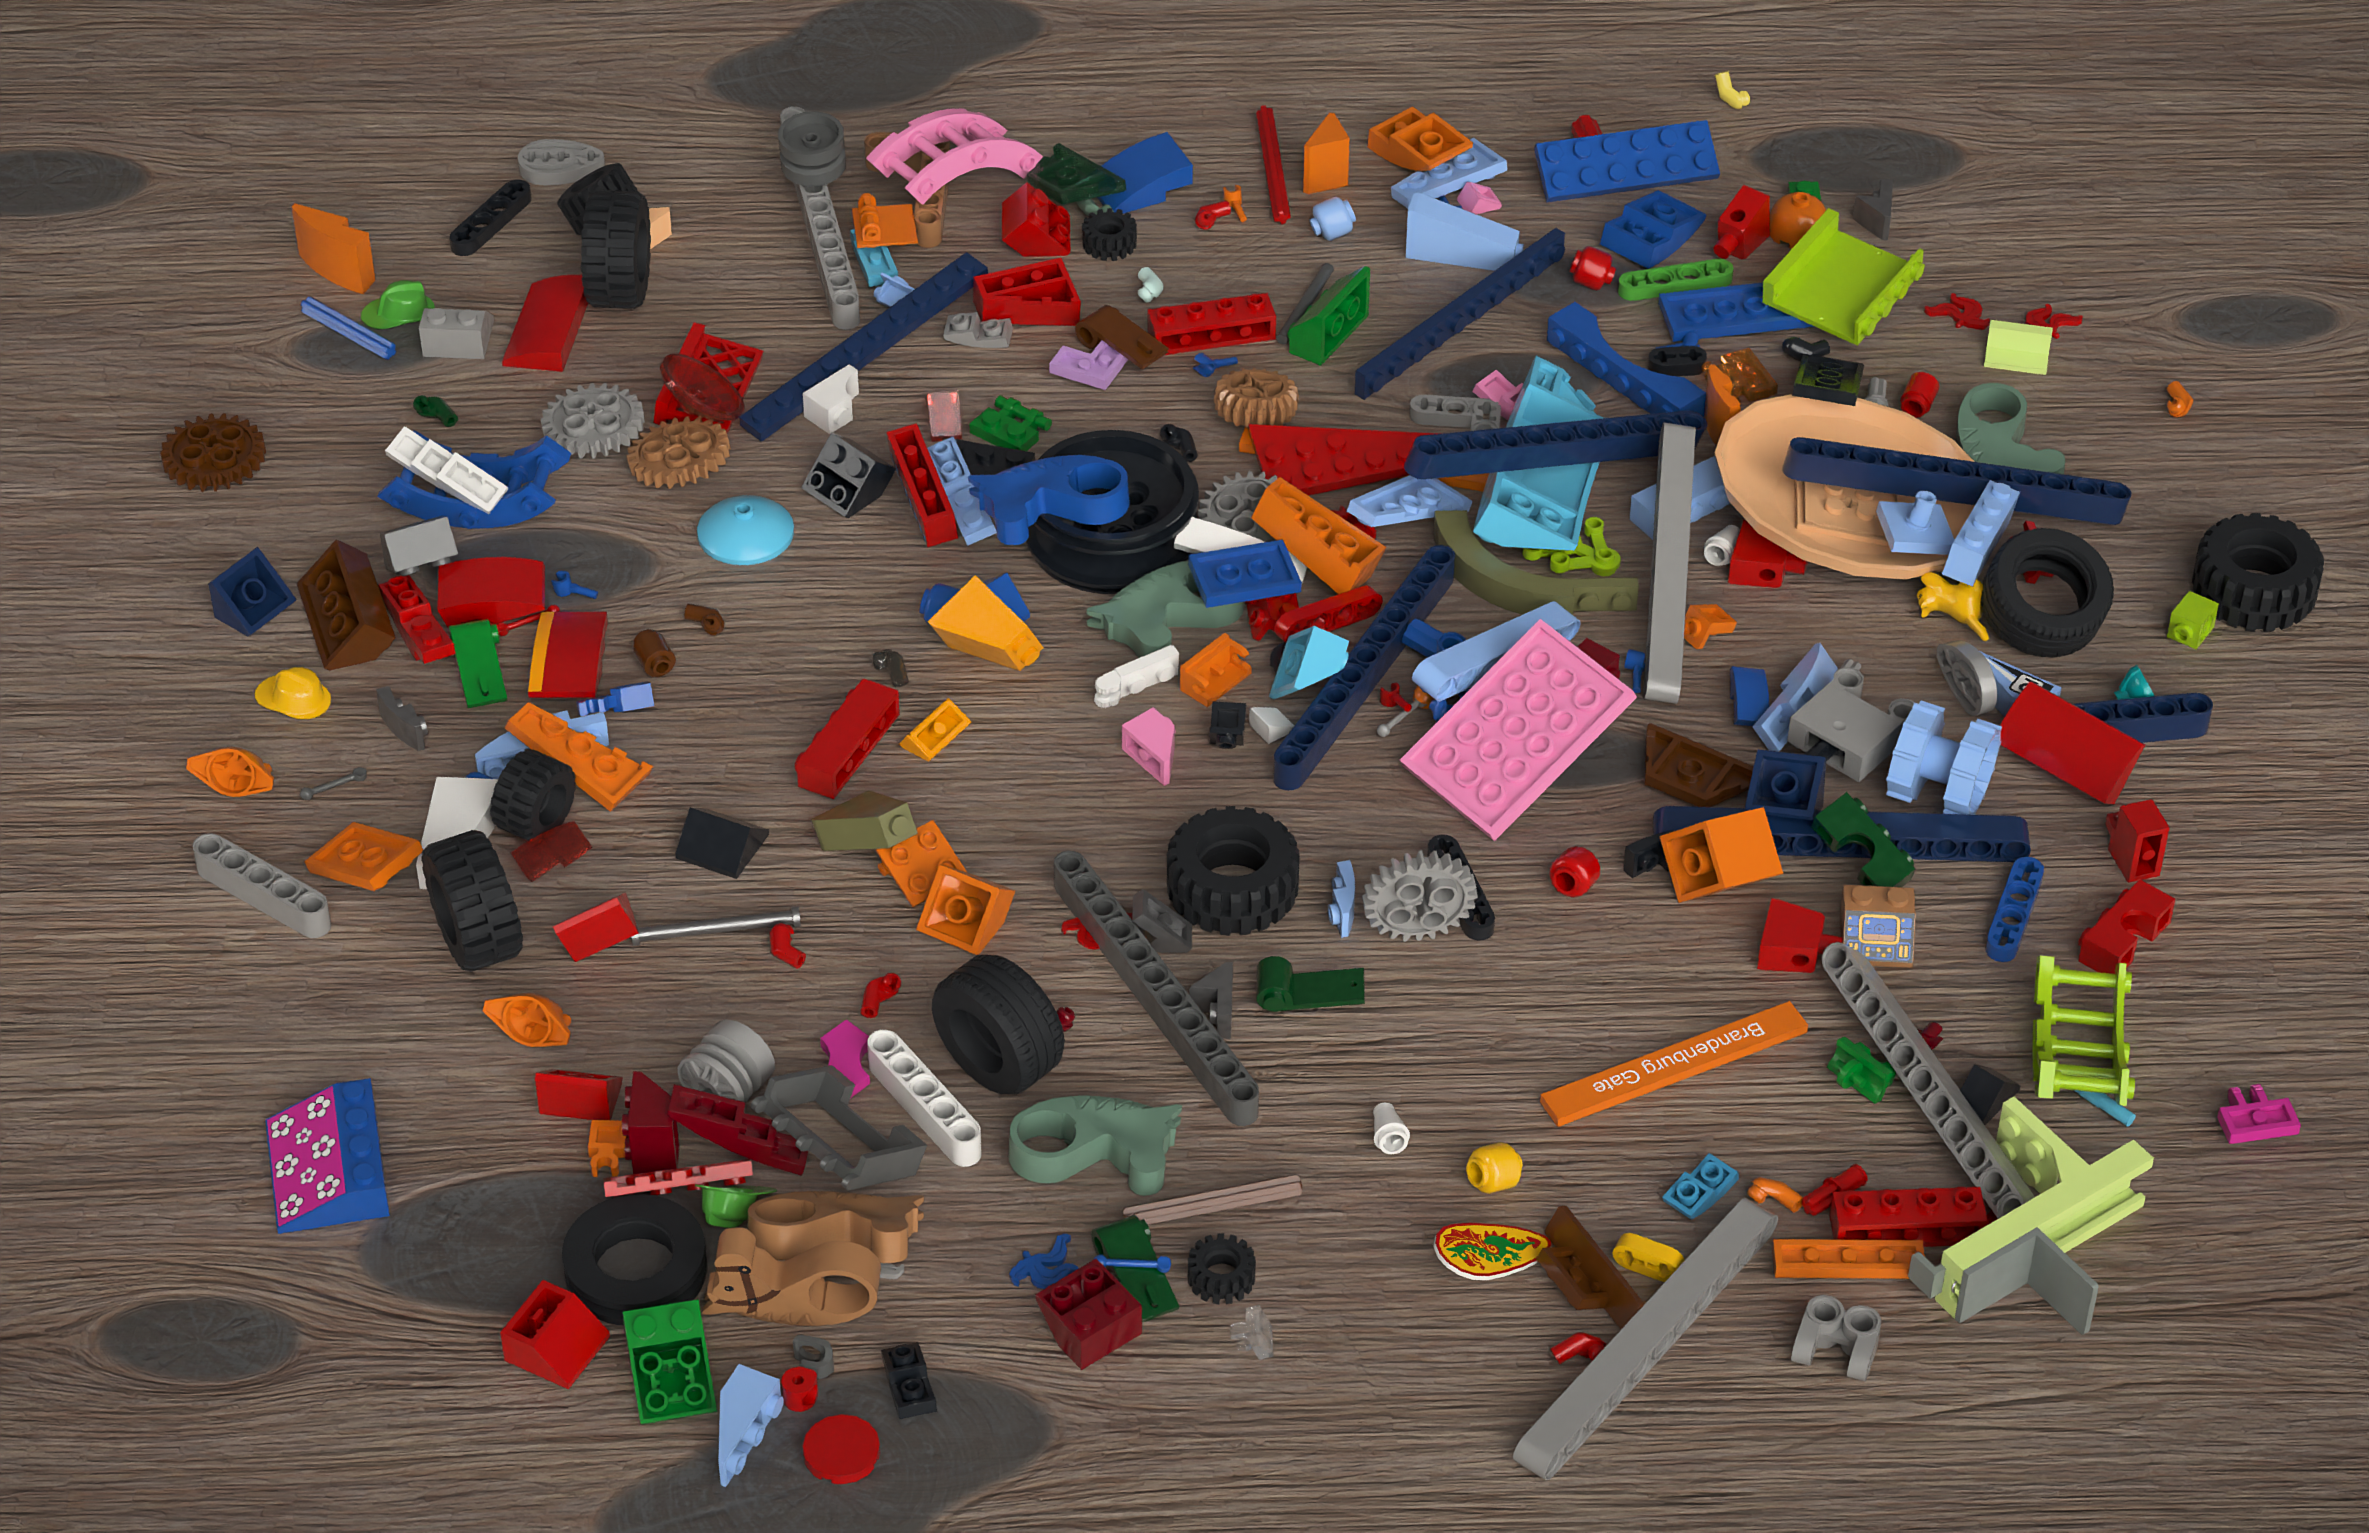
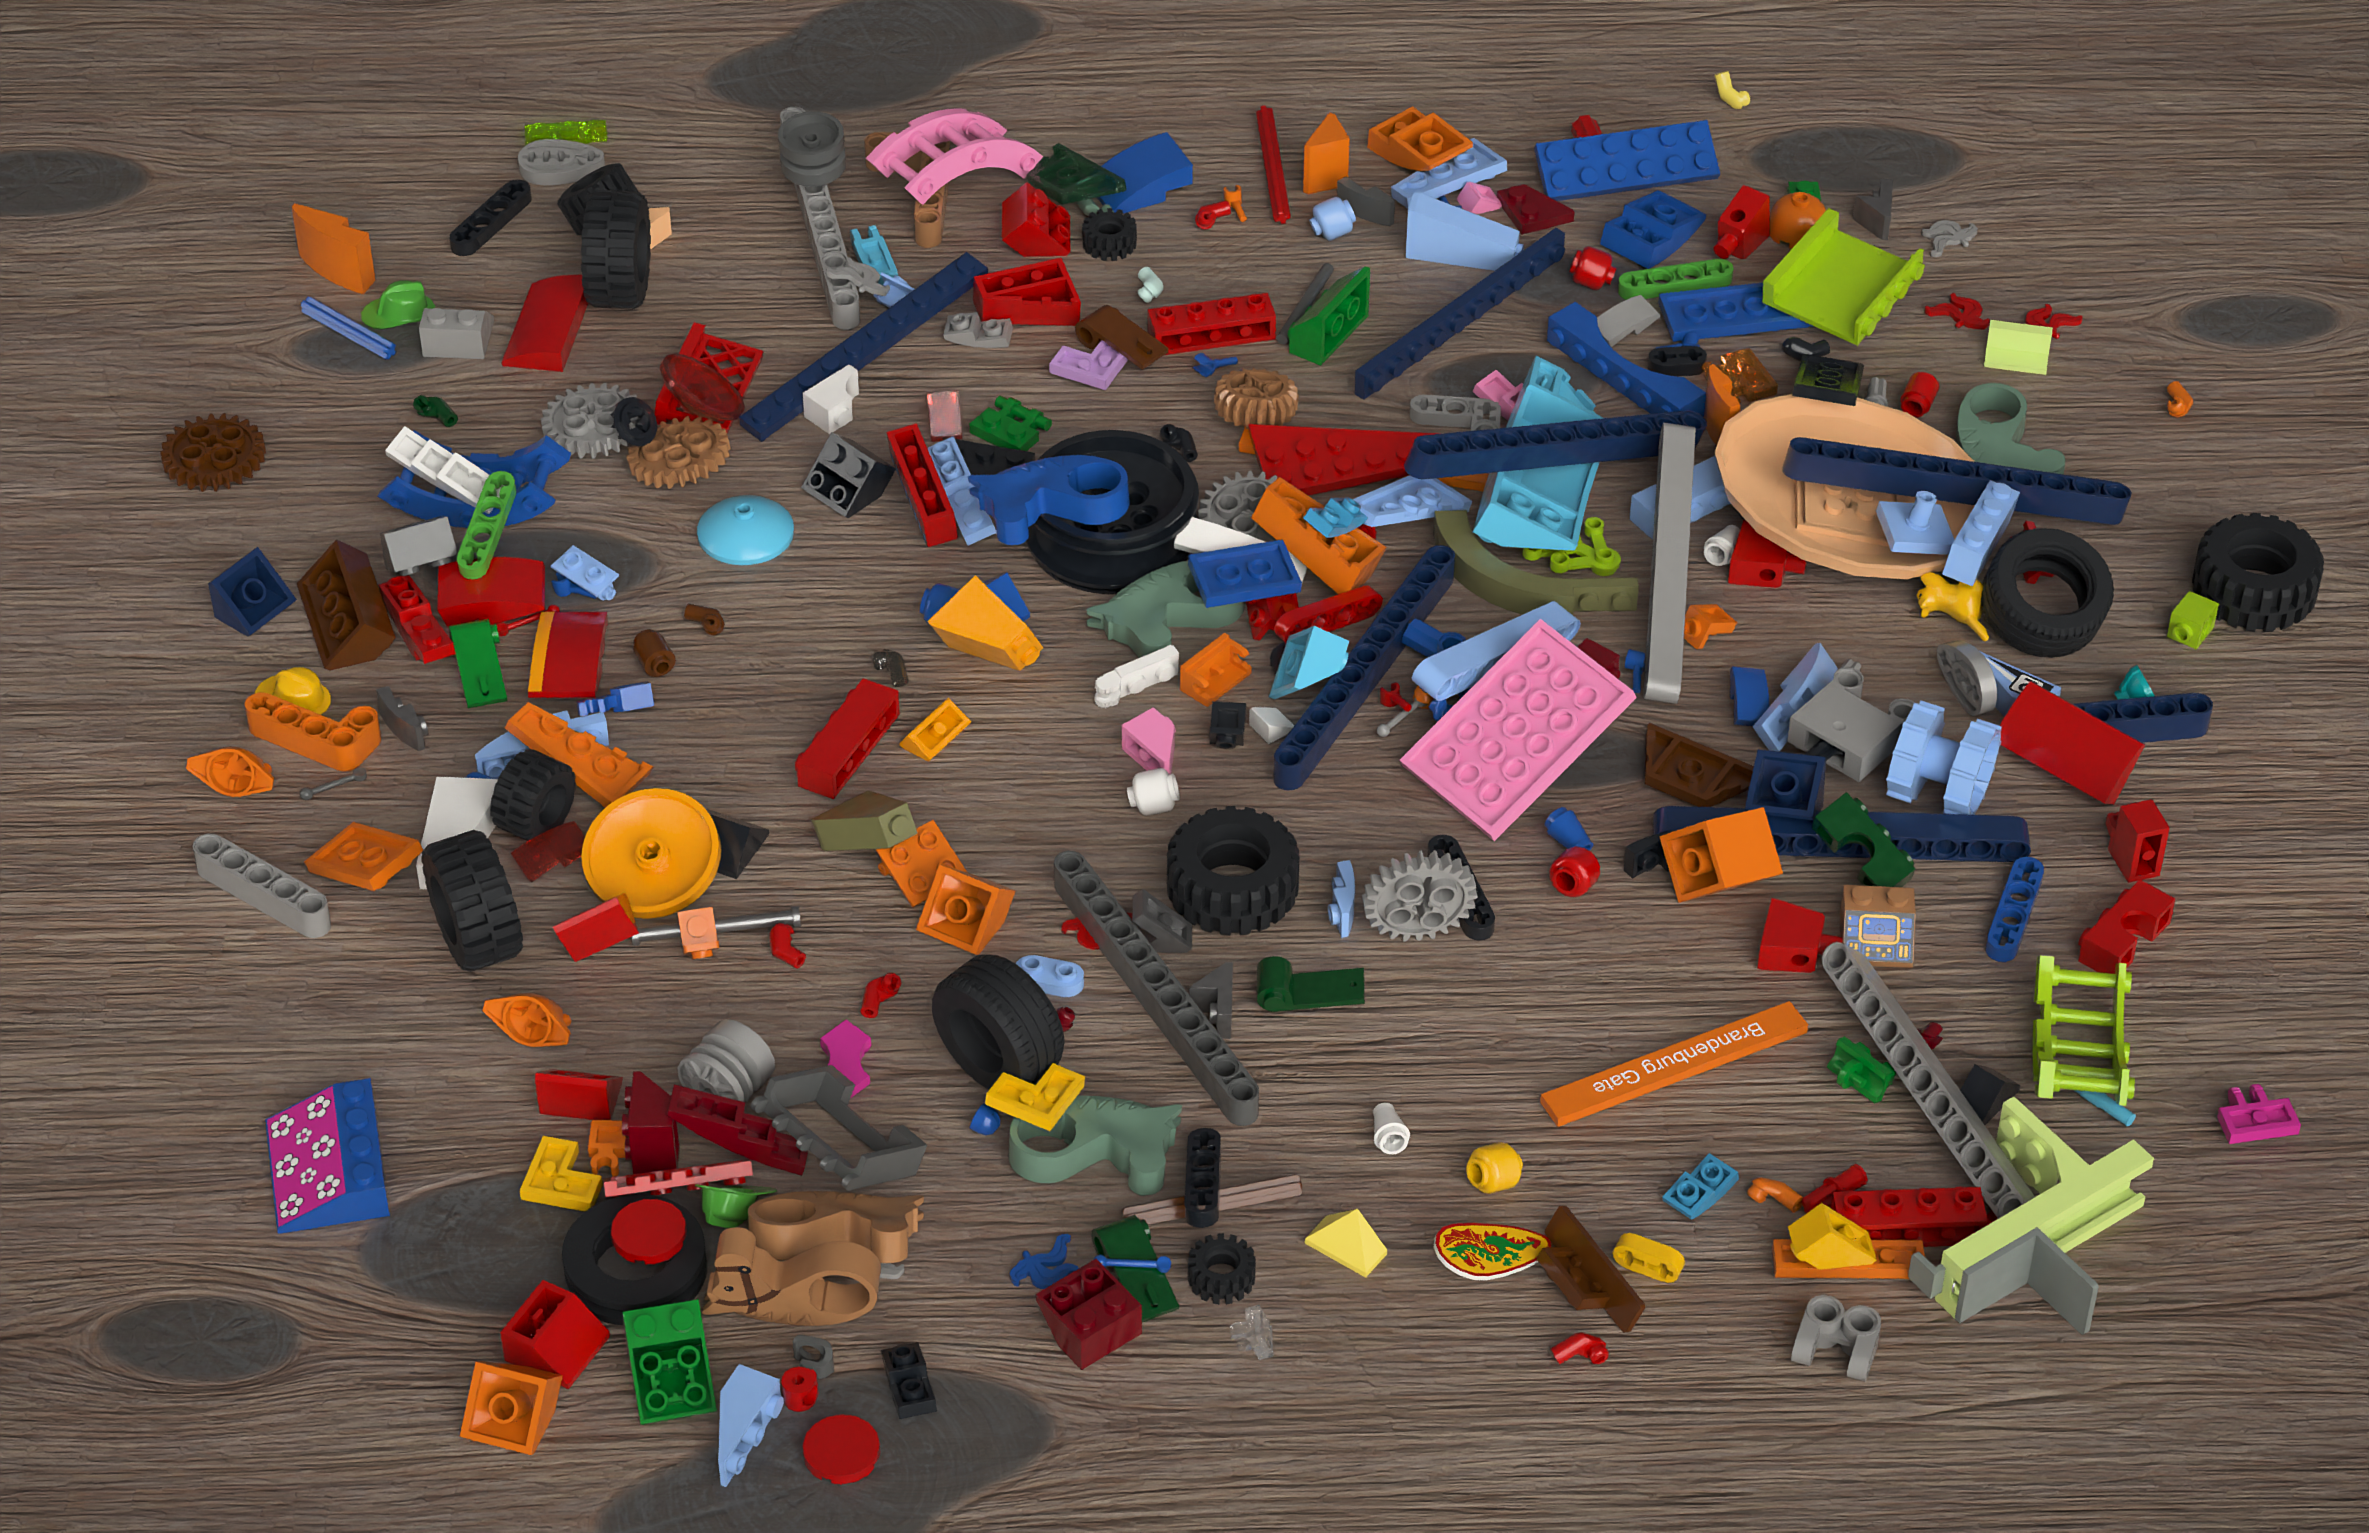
(314, 736): none -> orange beam
(483, 524): none -> bright green beam
(510, 1405): none -> orange slope
(553, 1180): none -> yellow plate
(578, 131): none -> clear neon green hinge
(587, 573): none -> light blue hinge
(646, 424): none -> black gear
(648, 1231): none -> red tile
(654, 849): none -> light orange dish
(698, 932): none -> orange bracket
(866, 282): none -> light grey piece
(883, 224): orange hinge -> none
(924, 1098): white beam -> none
(985, 1120): none -> blue hinge
(1038, 1103): none -> yellow plate
(1054, 975): none -> light blue plate
(1153, 791): none -> white head
(1203, 1177): none -> black beam
(1337, 517): none -> dark azure slope
(1349, 1241): none -> light yellow slope
(1367, 204): none -> dark grey slope
(1532, 209): none -> dark red wing
(1567, 829): none -> blue cone
(1628, 316): none -> light grey slope
(1644, 1339): light grey beam -> none
(1830, 1240): none -> yellow slope
(1952, 235): none -> light grey piece

